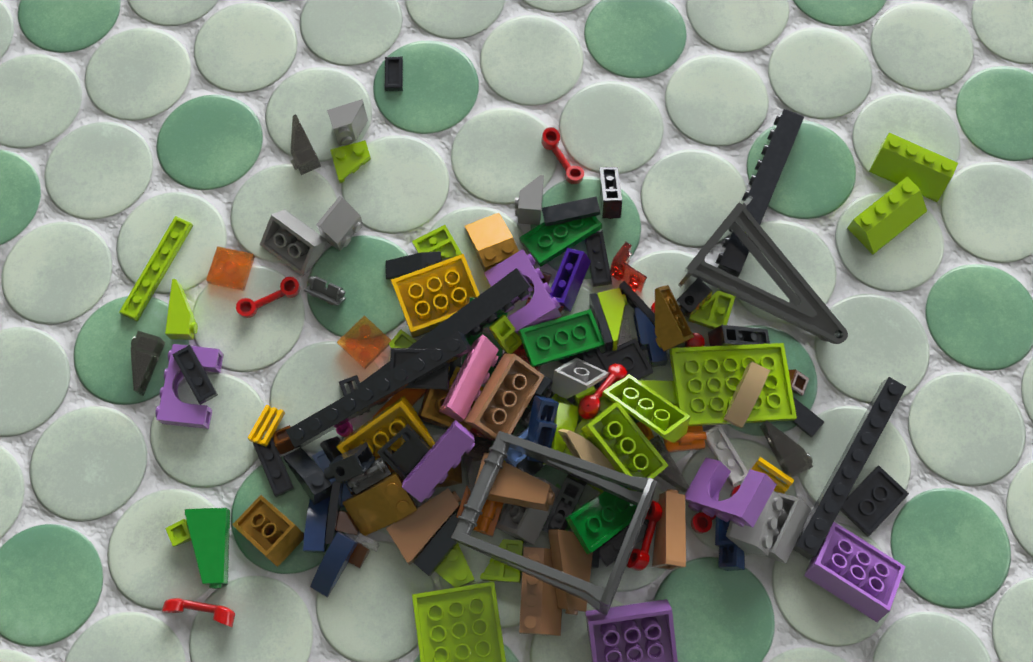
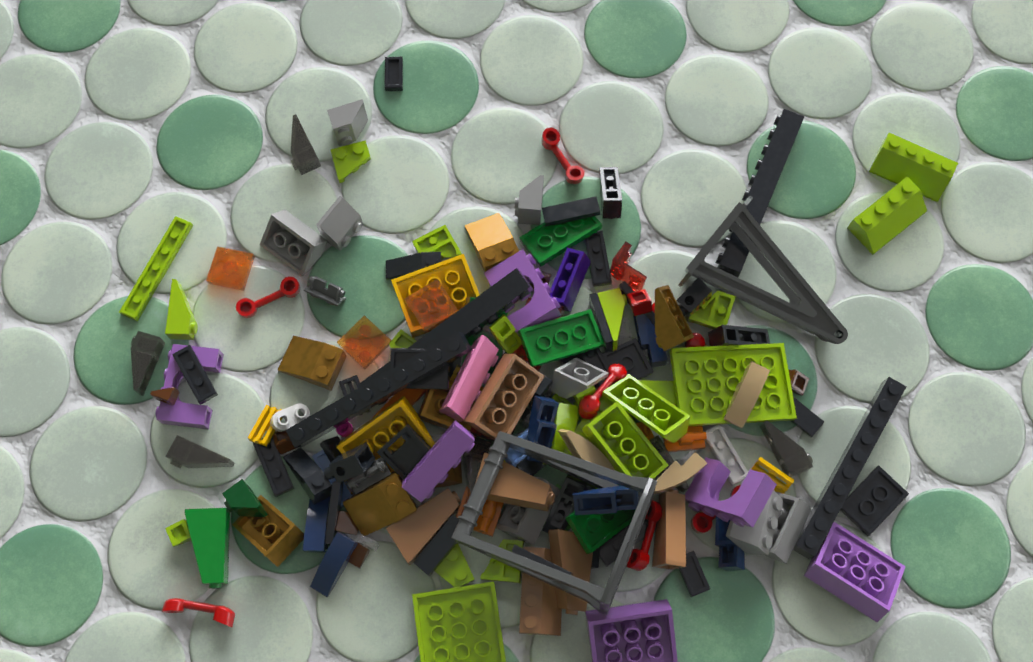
(166, 395): none -> reddish brown slope
(192, 455): none -> clear smoke slope
(243, 501): none -> dark green slope
(290, 415): none -> white plate
(313, 361): none -> pearl gold slope
(431, 305): none -> clear orange plate
(522, 552): none -> black tile
(605, 500): none -> dark blue slope
(640, 302): none -> red slope
(678, 474): none -> tan slope
(694, 576): none -> black tile

